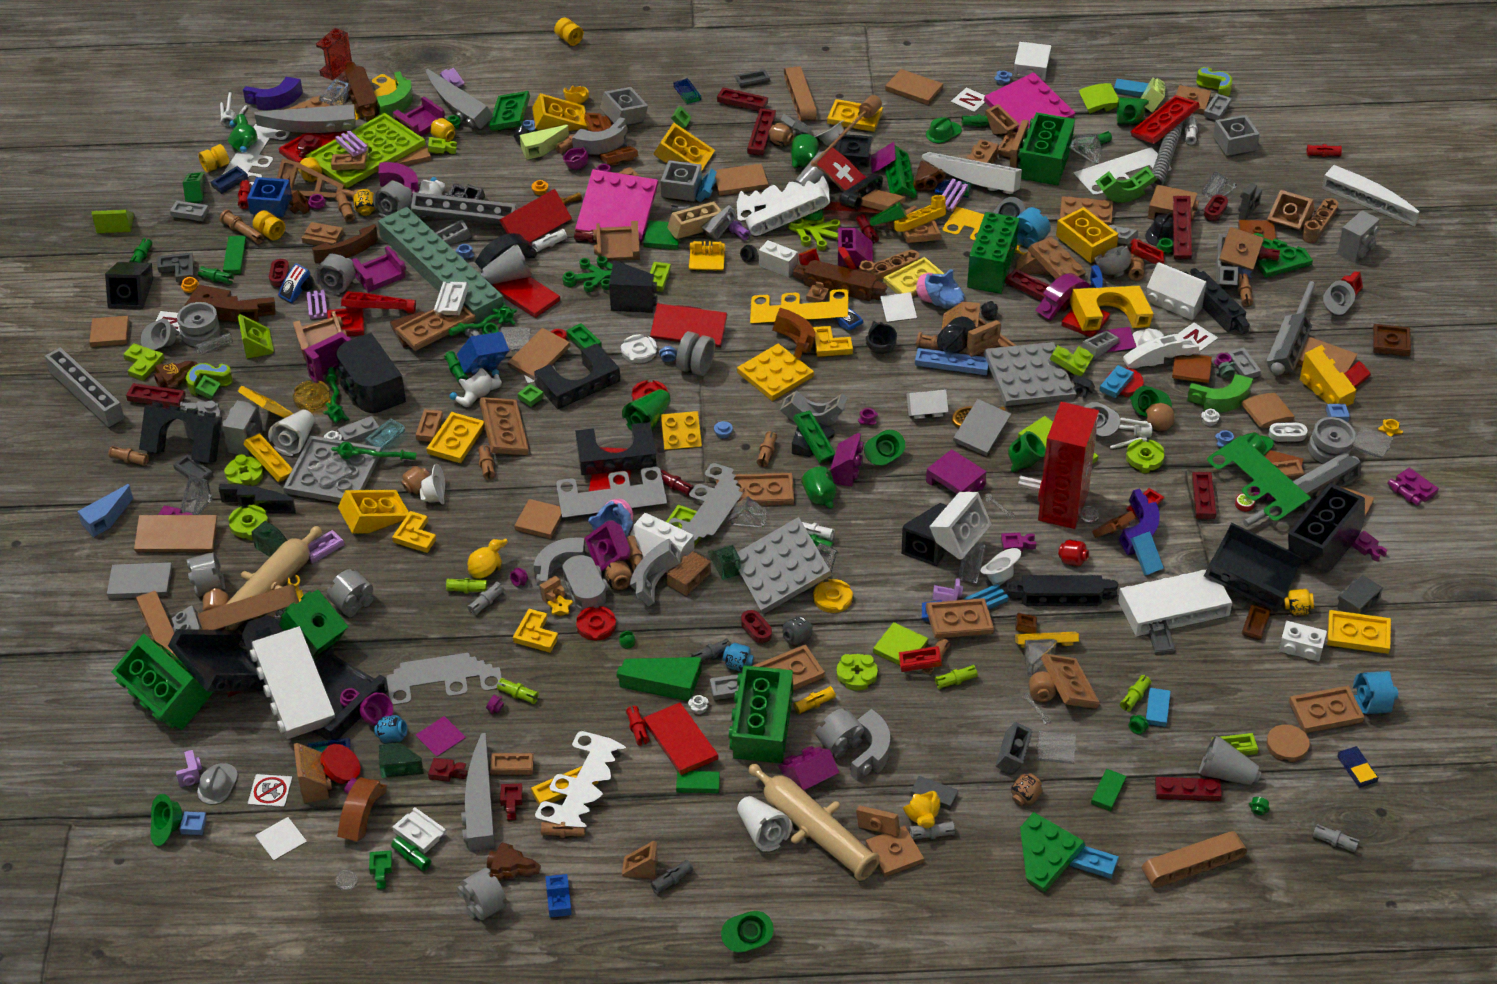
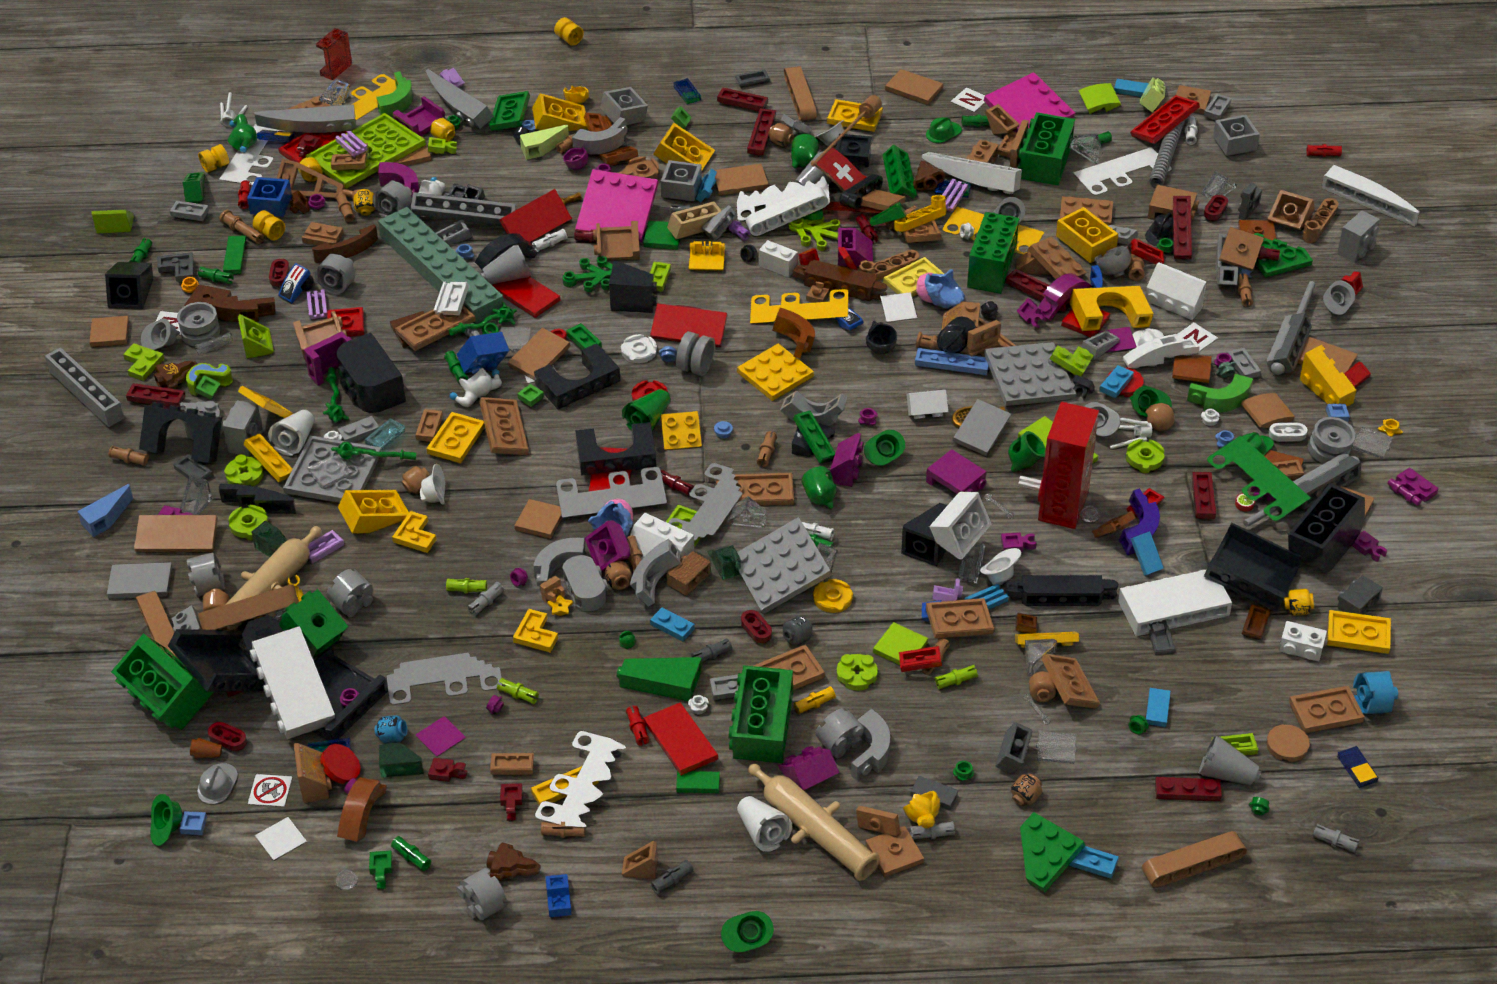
(189, 775): lavender bracket -> none
(205, 749): none -> dark orange cone
(229, 179): dark blue tile -> none
(230, 738): none -> dark red plate
(275, 136): none -> clear blue tile
(276, 97): dark purple arch -> none
(311, 403): clear yellow plate -> none
(355, 300): red plate -> none
(361, 91): reddish brown hinge -> none
(375, 707): magenta hair -> none
(379, 271): magenta panel -> none
(419, 830): white plate -> none
(478, 803): light grey slope -> none
(486, 462): medium nougat pin -> none
(486, 559): yellow hair -> none
(540, 187): light orange plate -> none
(596, 623): red tile -> none
(649, 168): none -> medium nougat plate
(672, 624): none -> dark azure plate
(736, 656): dark azure head -> none
(829, 346): yellow plate -> none
(883, 157): magenta sticker -> none
(963, 770): none -> green plate
(966, 231): none -> white plate
(1003, 77): medium blue plate -> none
(1030, 312): none -> magenta plate
(1031, 59): white panel -> none
(1032, 227): dark azure brick -> none
(1073, 552): red head -> none
(1108, 790): green tile -> none
(1126, 189): bright green arch -> none
(1131, 110): green piece -> none
(1135, 693): lime pin -> none
(1215, 80): lime animal -> none
(1221, 305): black hinge -> none
(1391, 340): reddish brown plate -> none

